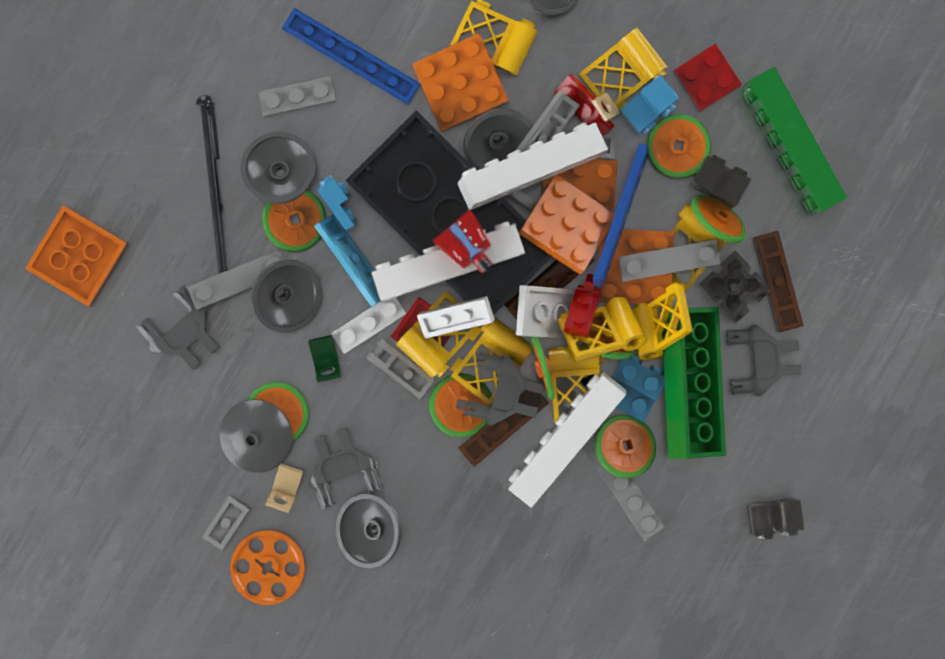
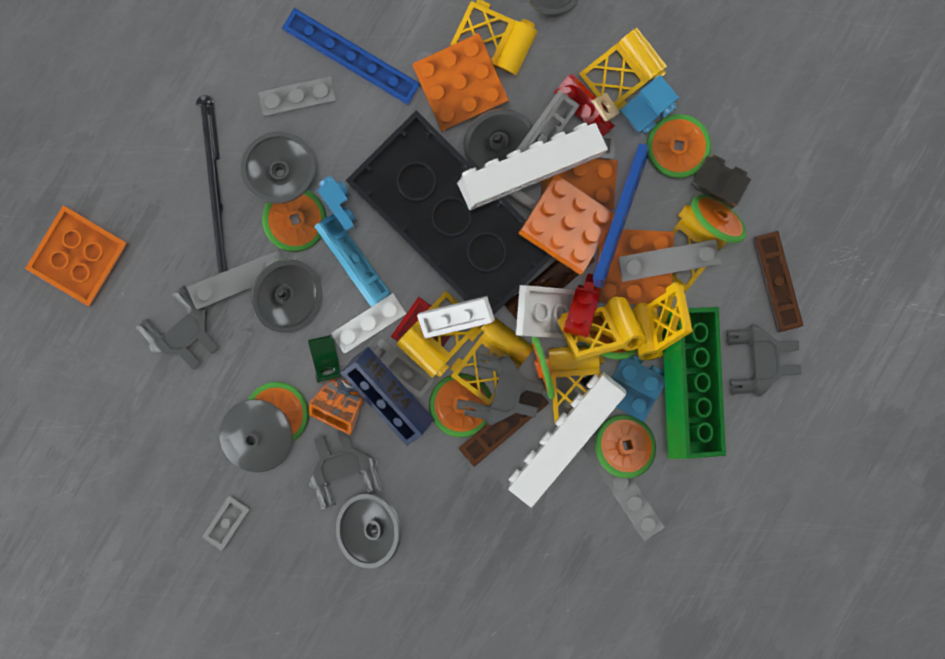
(267, 580): orange wedge -> none
(285, 487): tan bracket -> none
(337, 405): none -> torso
(387, 396): none -> dark blue brick
(437, 266): white brick -> none
(465, 243): red torso -> none
(707, 77): red plate -> none
(735, 271): clear smoke brick -> none
(774, 517): clear smoke brick -> none
(794, 141): green brick -> none

